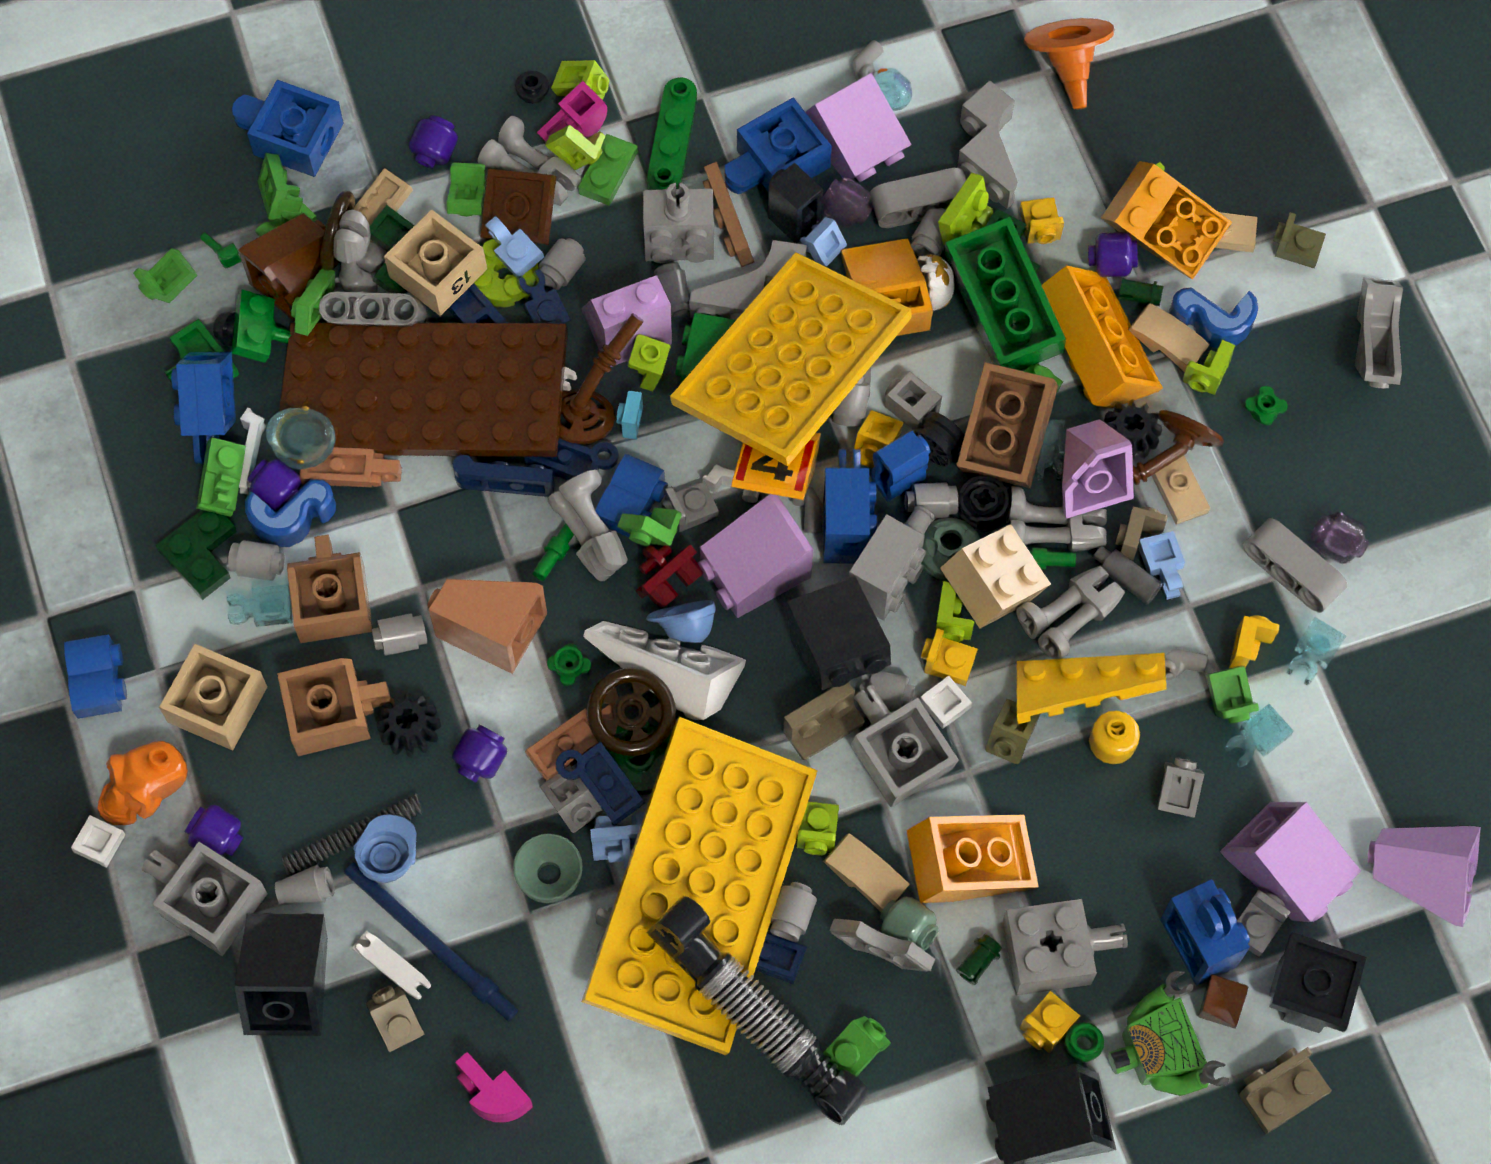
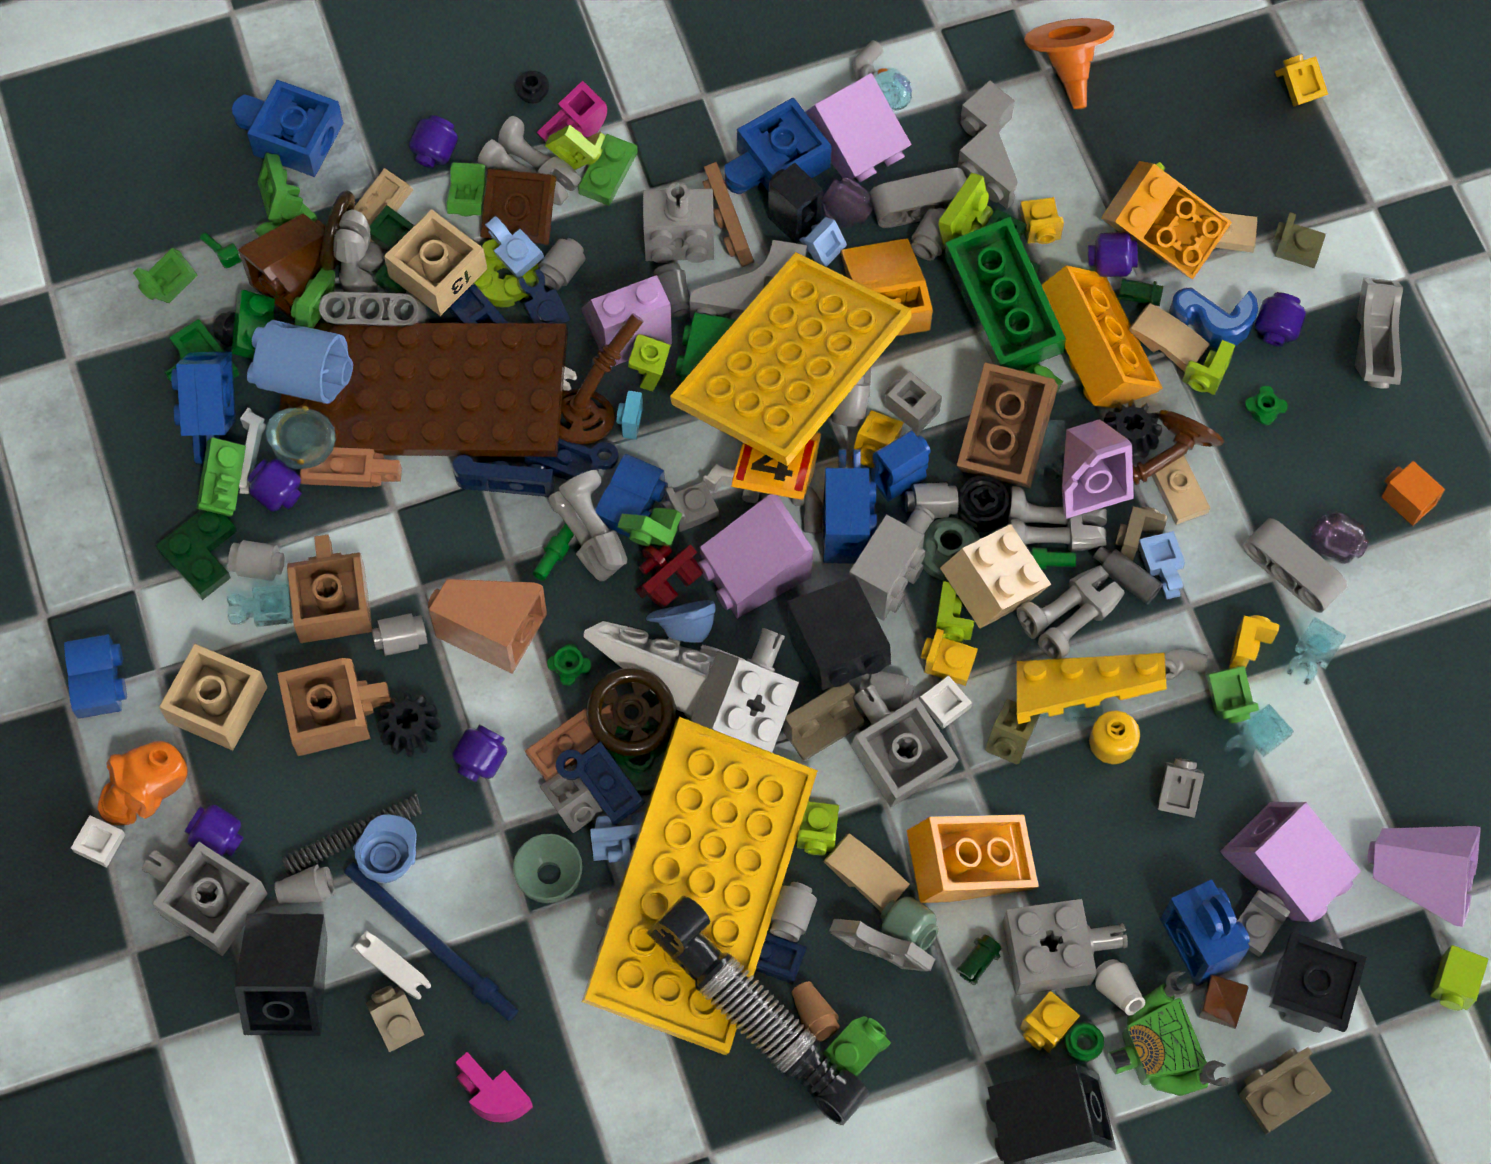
(294, 519): blue animal -> none
(300, 361): none -> medium blue cylinder
(574, 72): lime bracket -> none
(672, 134): green plate -> none
(748, 695): none -> brick
(815, 1011): none -> medium nougat cone
(938, 279): white hair -> none
(942, 437): black wheel -> none
(1119, 986): none -> white cone
(1280, 319): none -> dark purple head
(1303, 79): none -> yellow bracket
(1412, 492): none -> orange brick
(1459, 978): none -> lime brick

